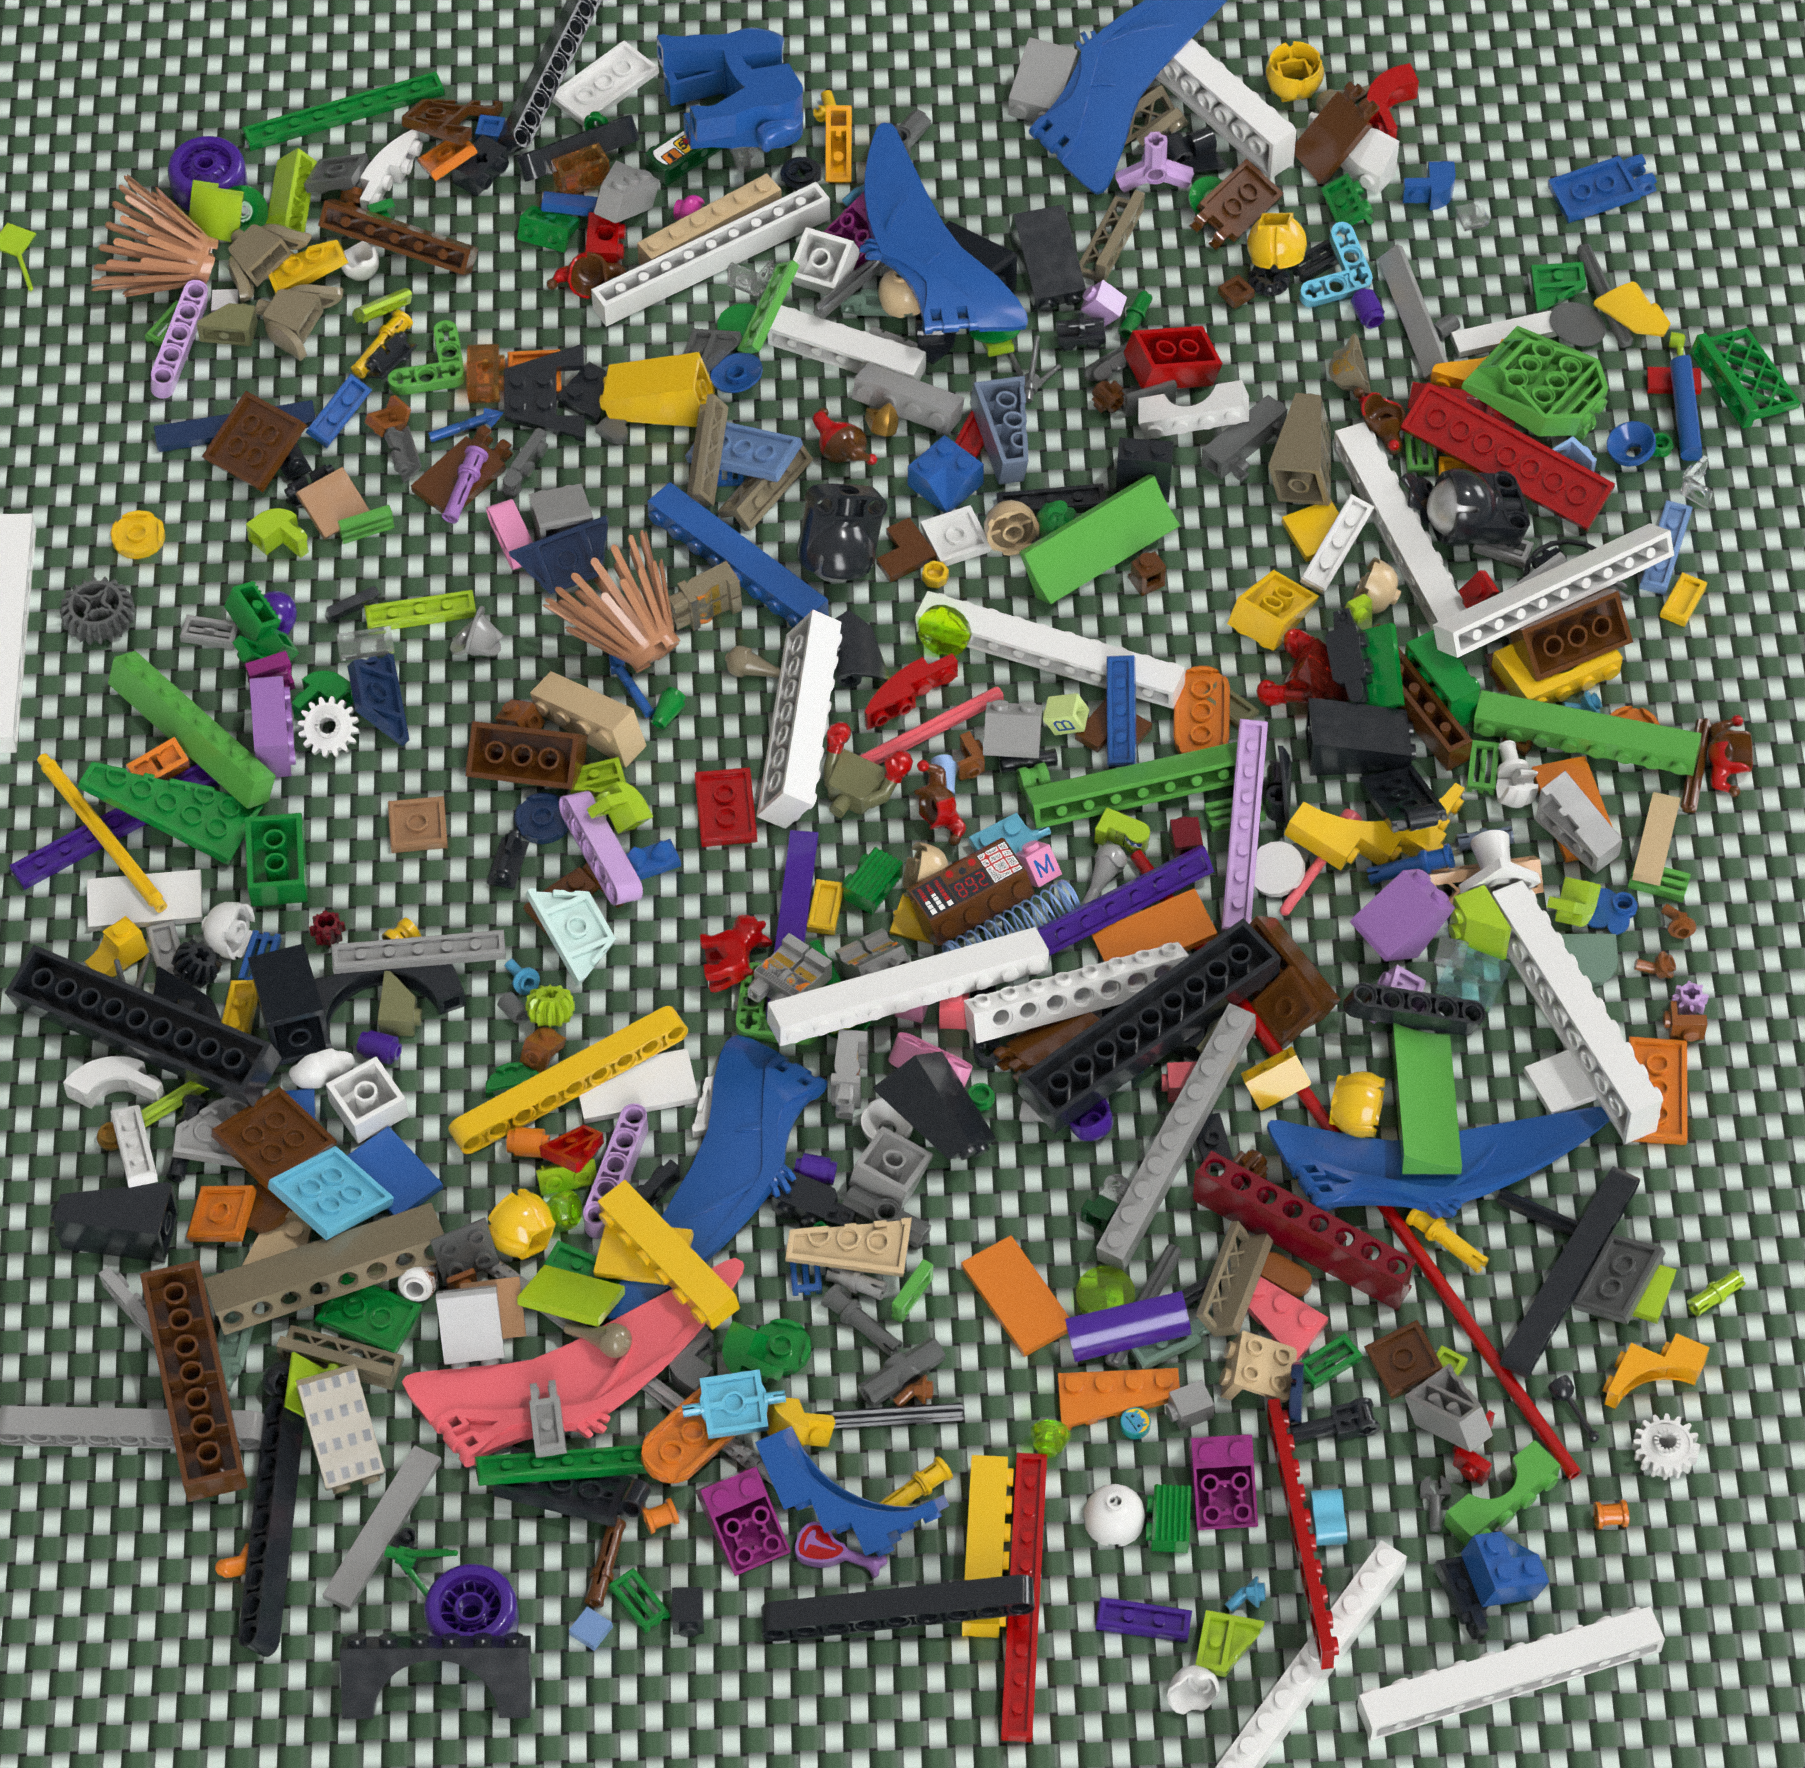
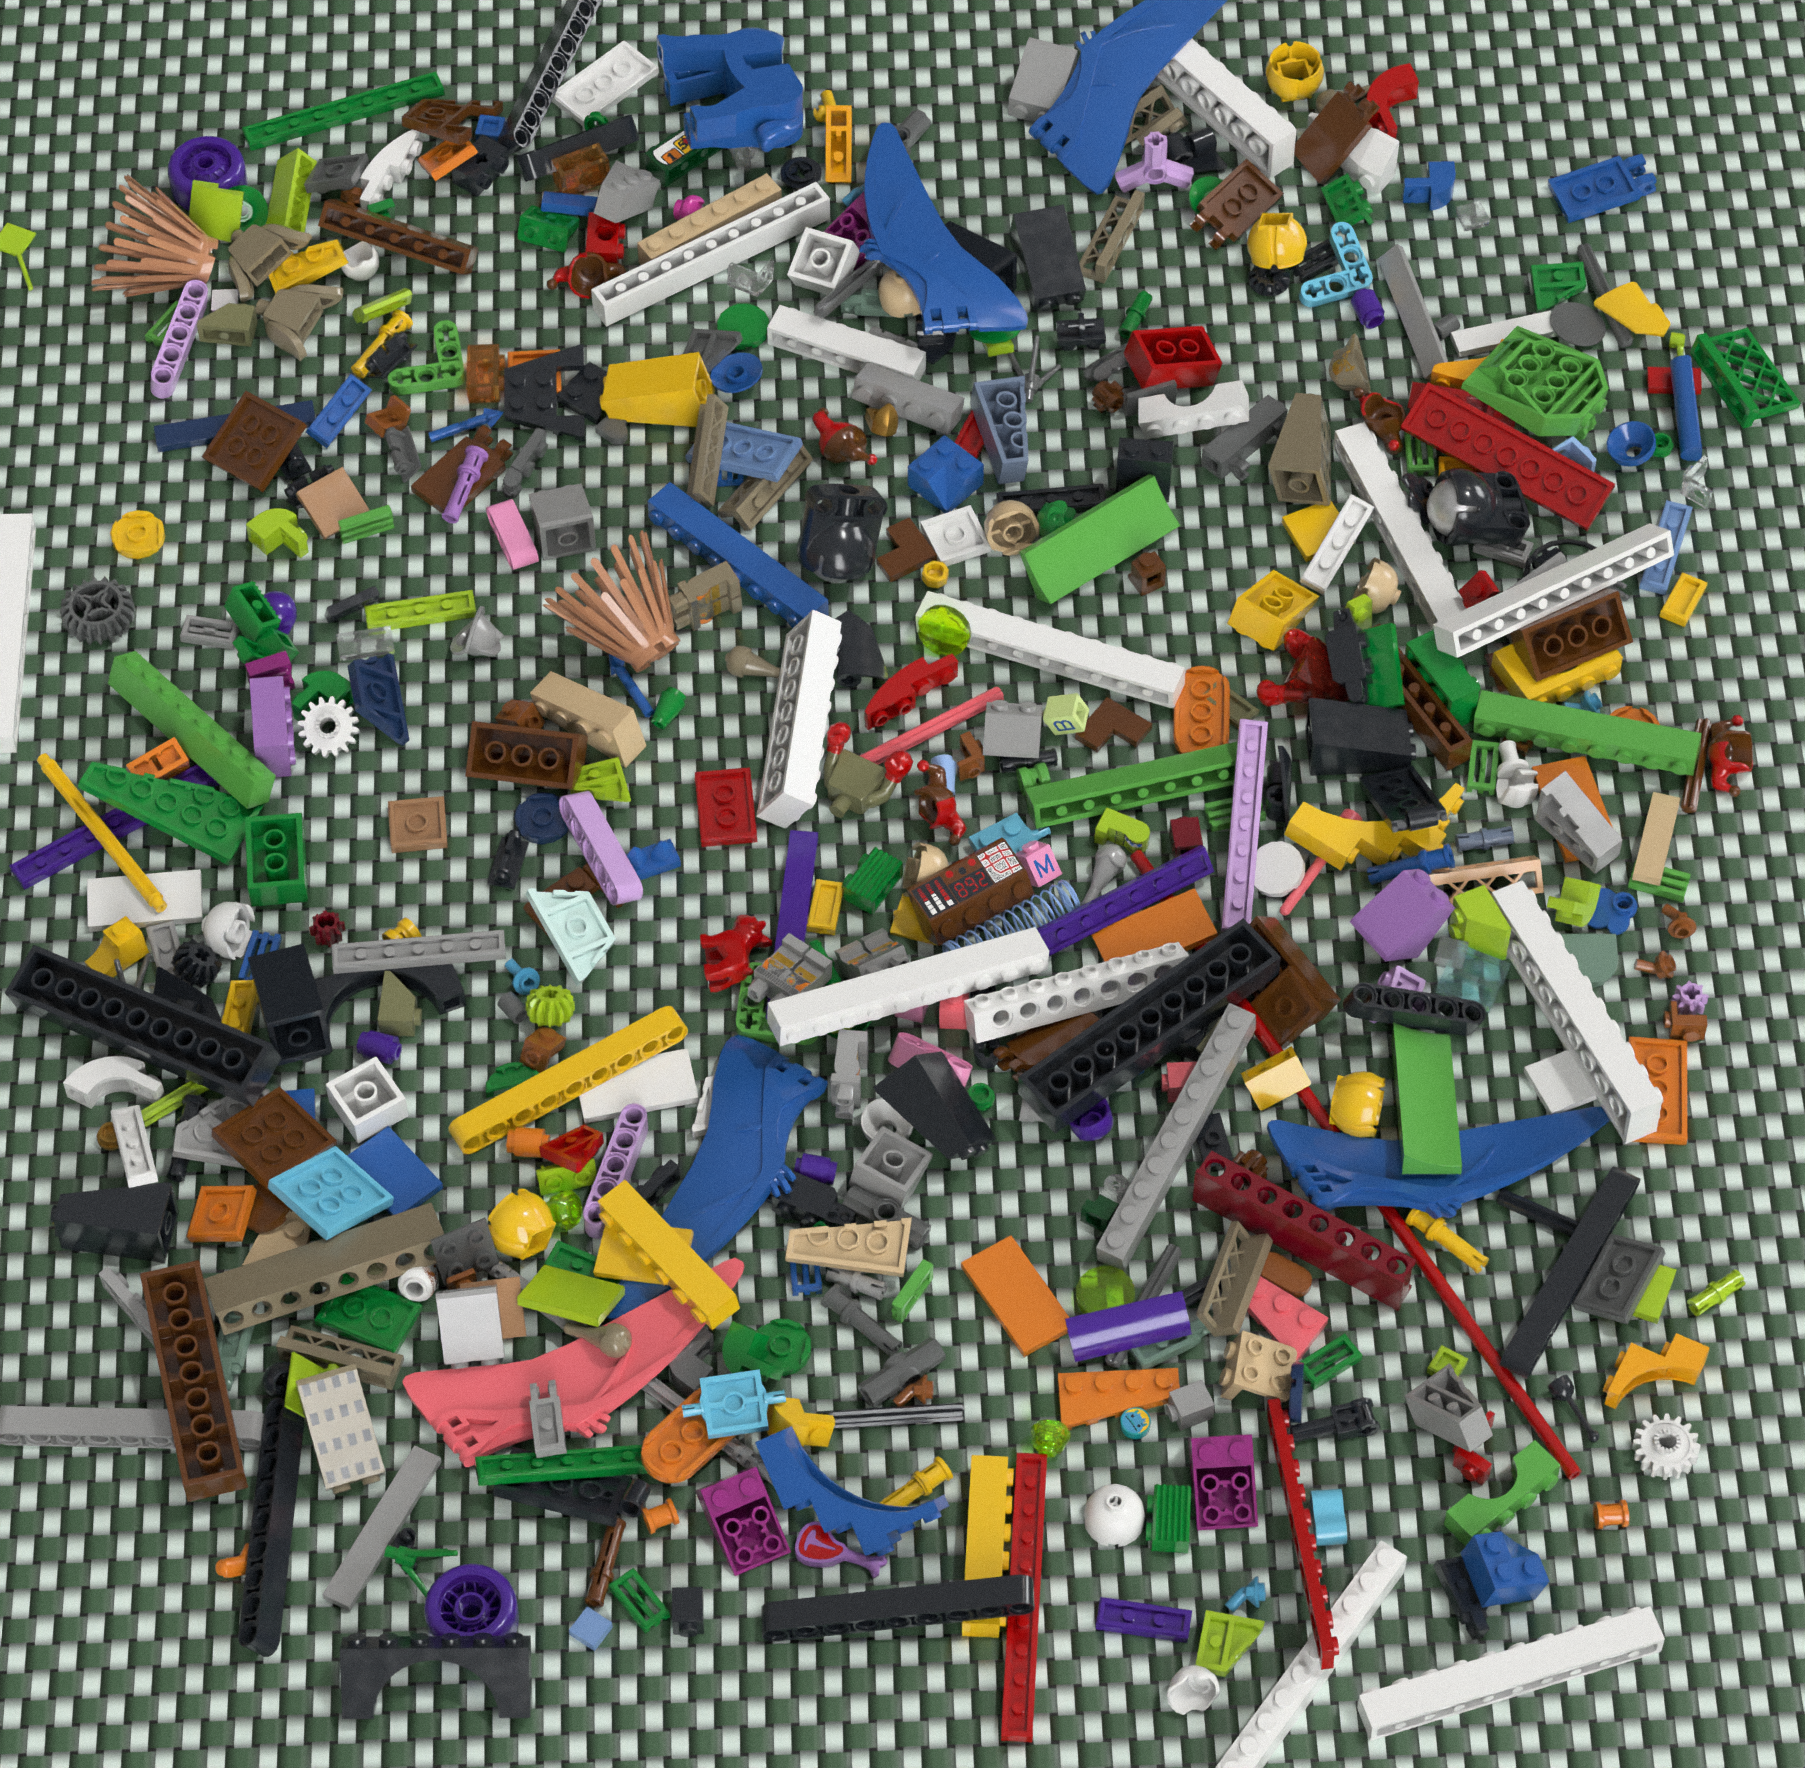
(321, 1068): white arm -> none
(564, 553): dark blue wing -> none
(623, 805): lime brick -> none
(768, 307): bright green tile -> none
(1103, 302): lavender brick -> none
(1121, 711): blue tile -> none
(1236, 291): reddish brown plate -> none
(1403, 1359): reddish brown tile -> none
(1435, 1500): dark grey bar -> none
(1495, 864): white plant -> none

